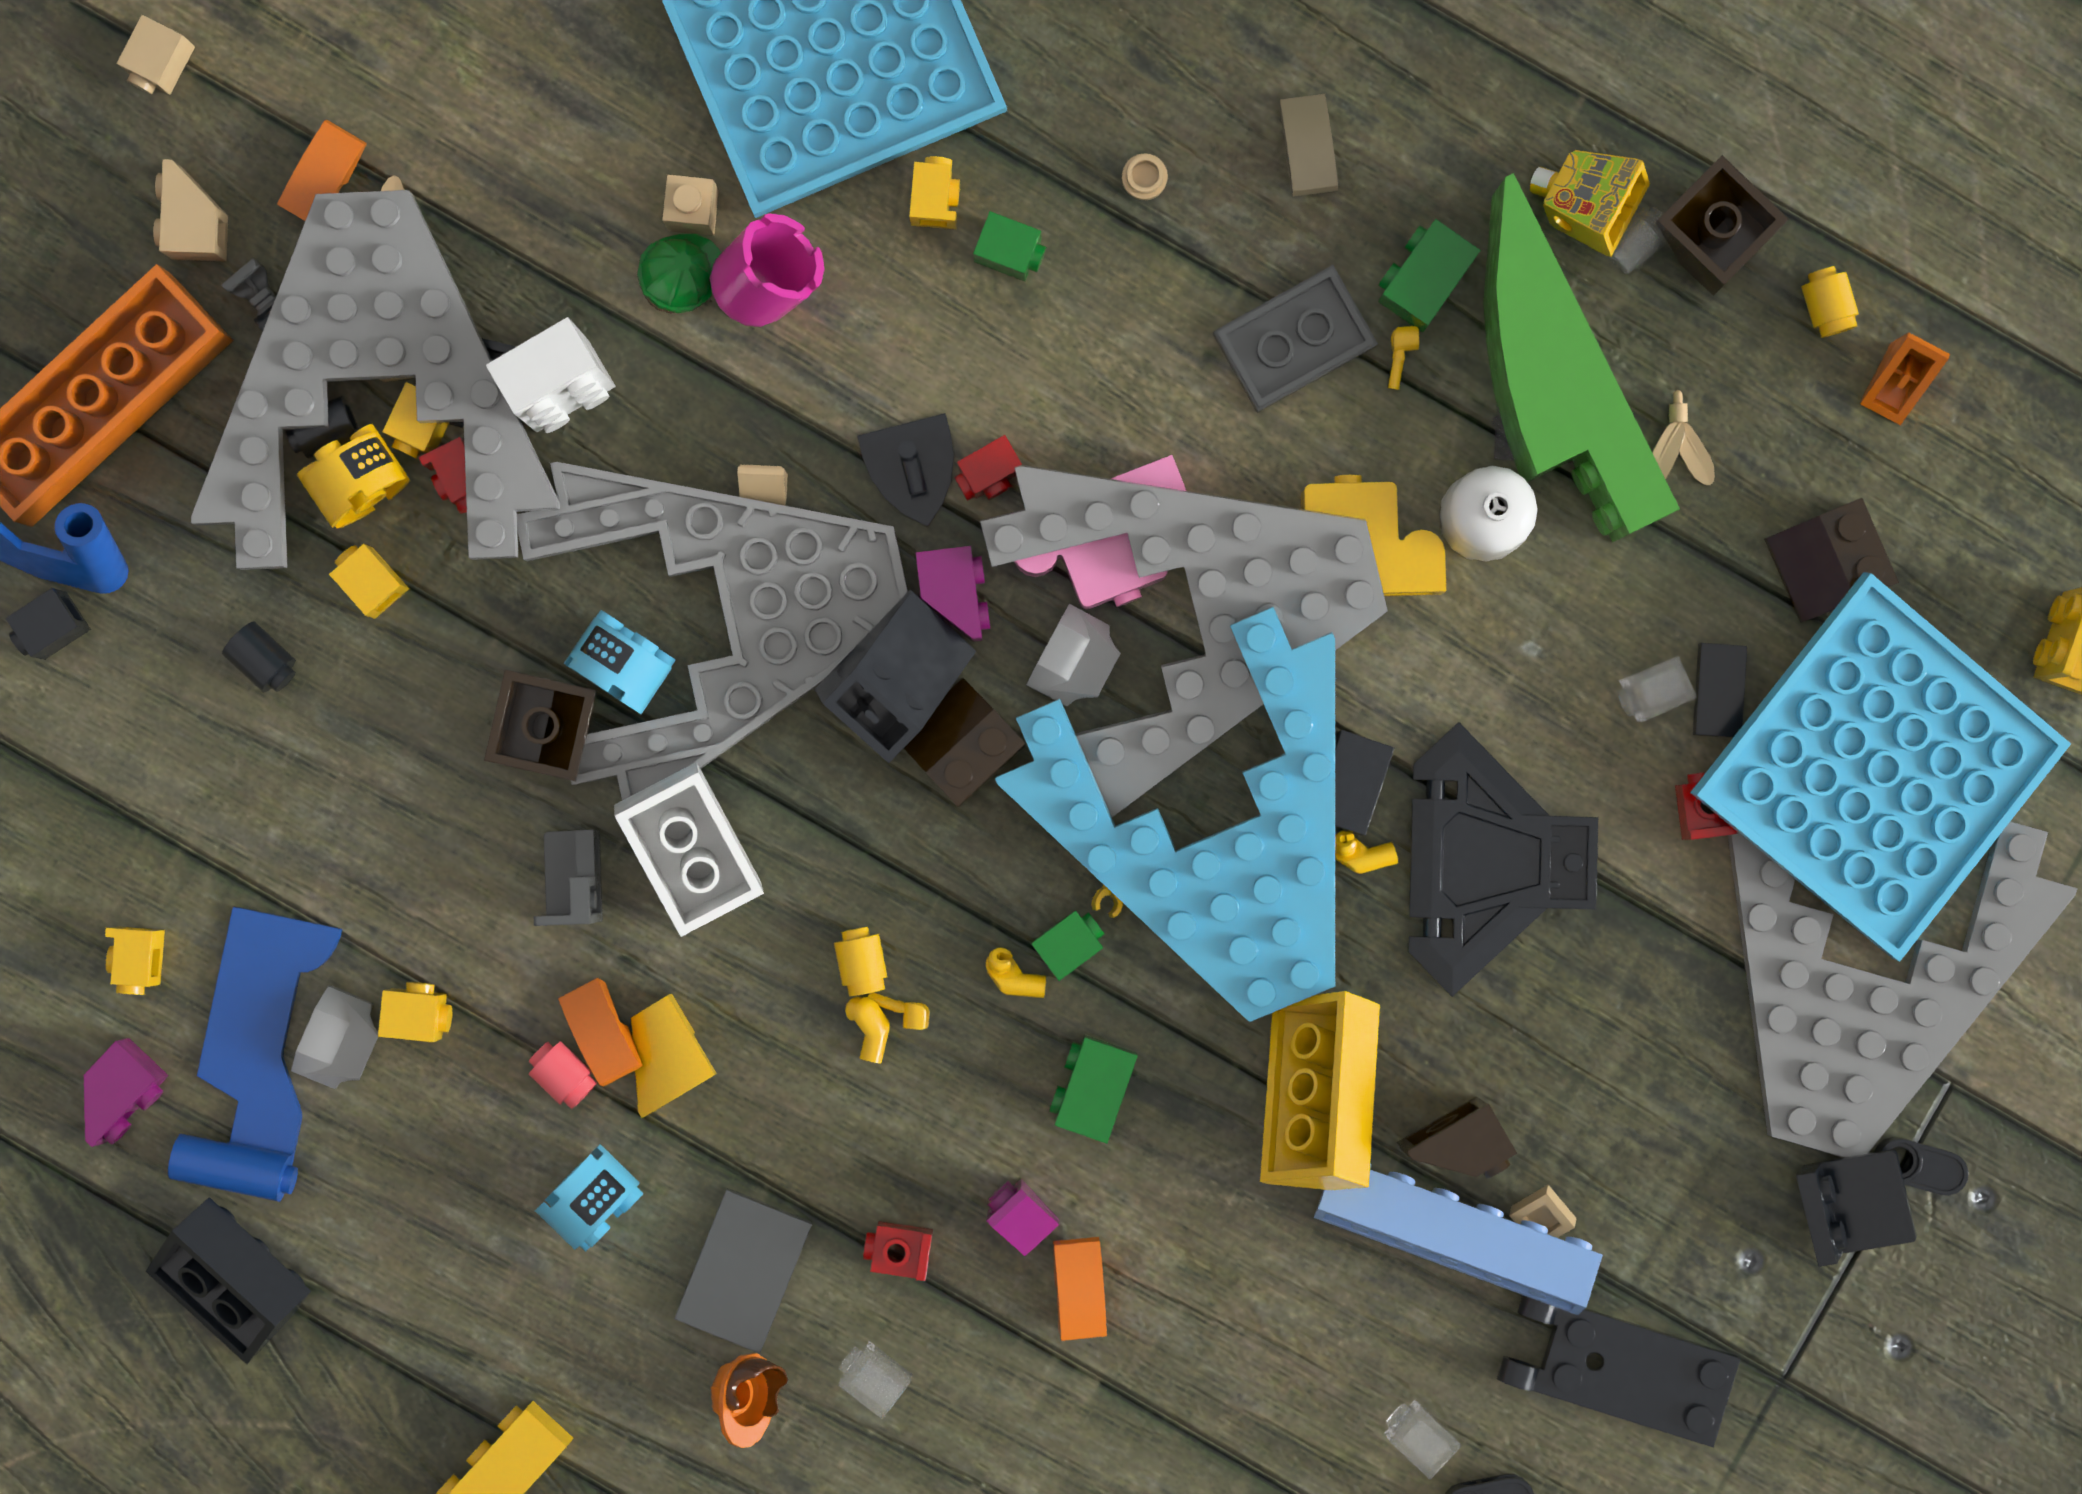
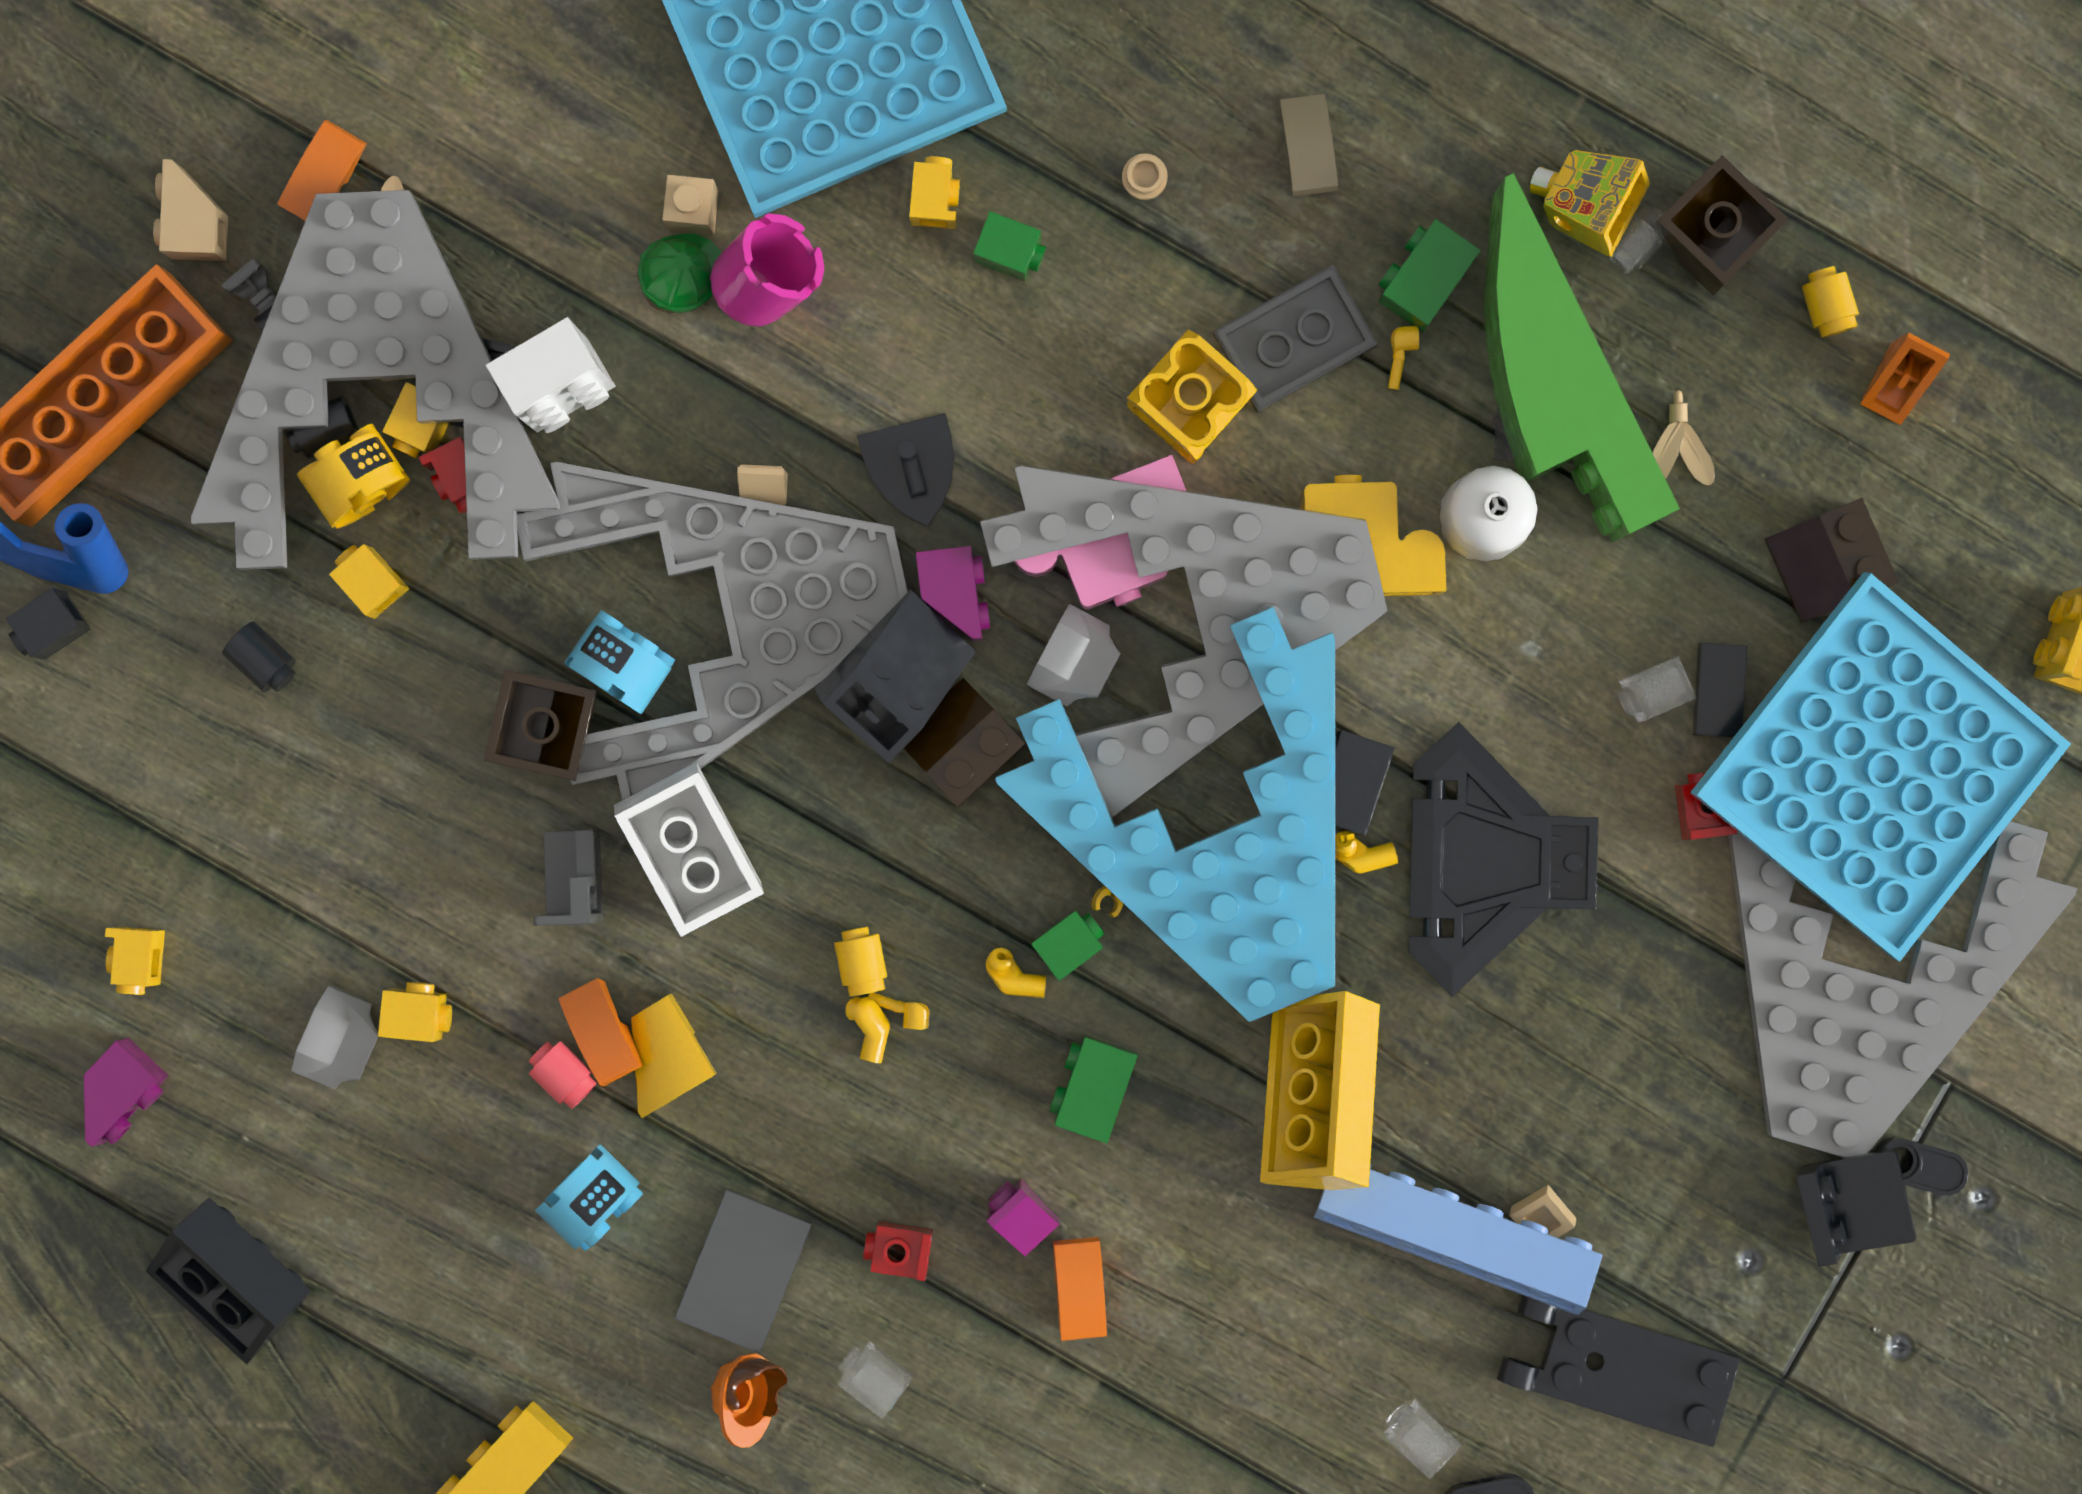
(155, 56): tan brick -> none
(246, 1055): blue door -> none
(988, 470): red brick -> none
(1190, 396): none -> yellow piece
(1462, 1141): dark brown slope -> none

